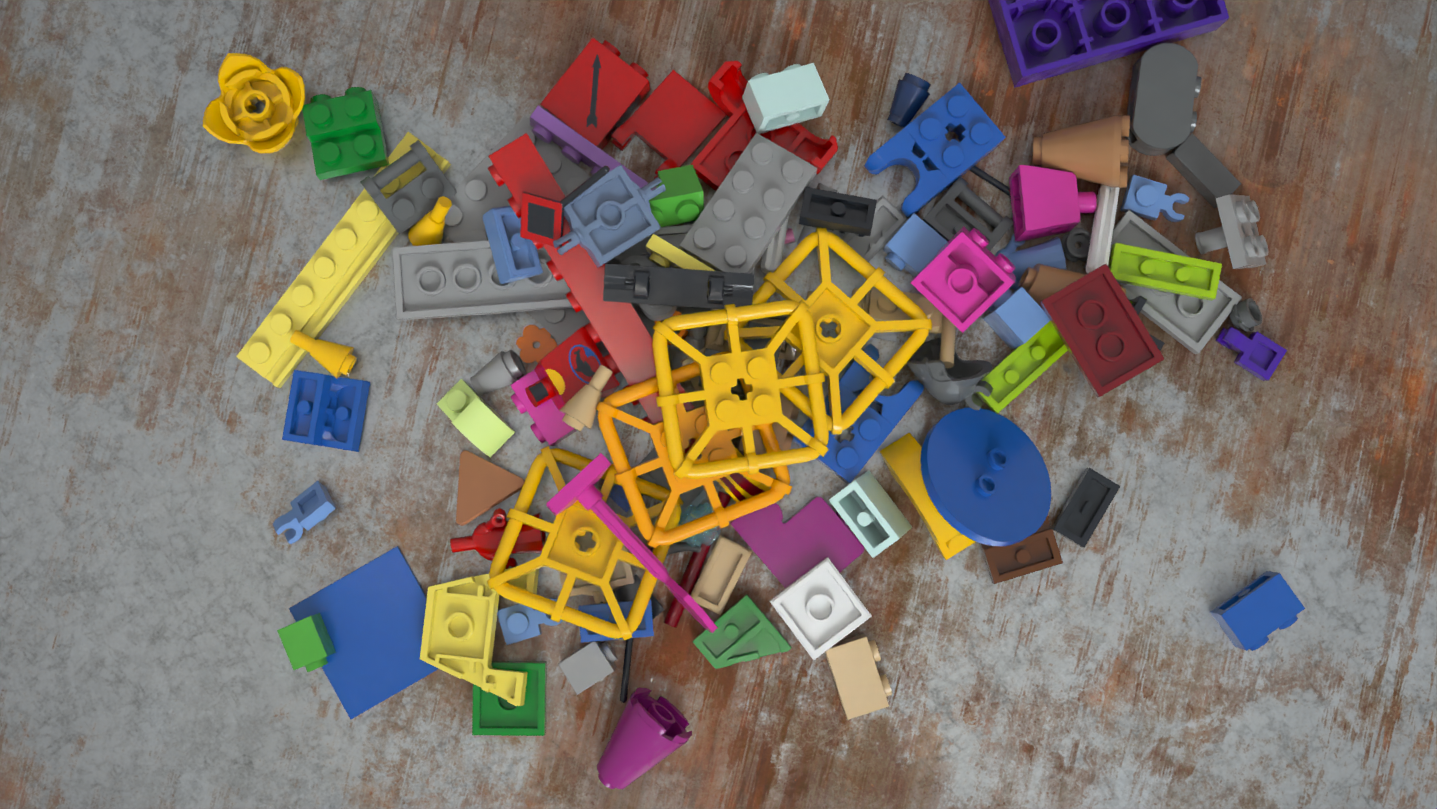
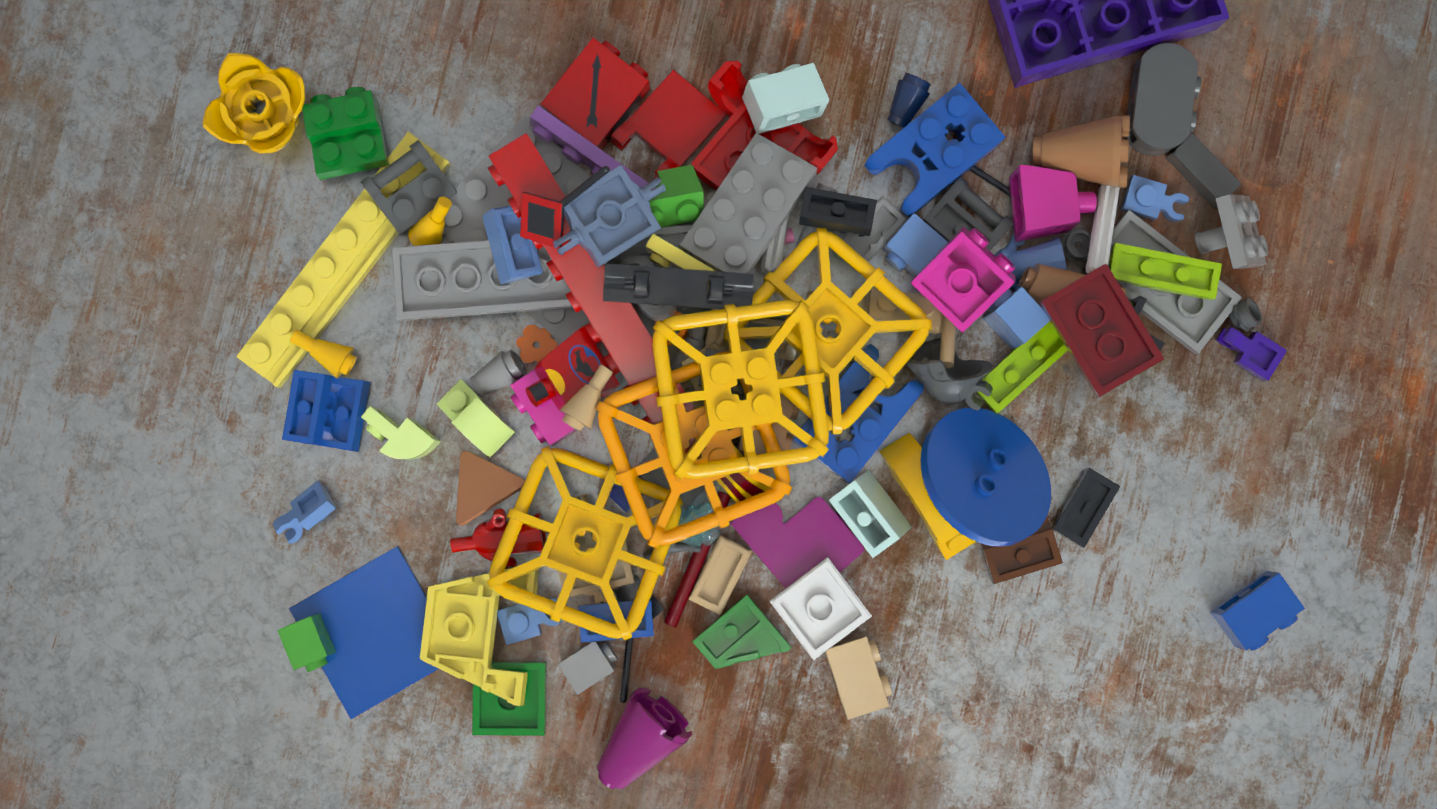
(405, 440): none -> yellowish green brick
(583, 490): dark pink piece -> none

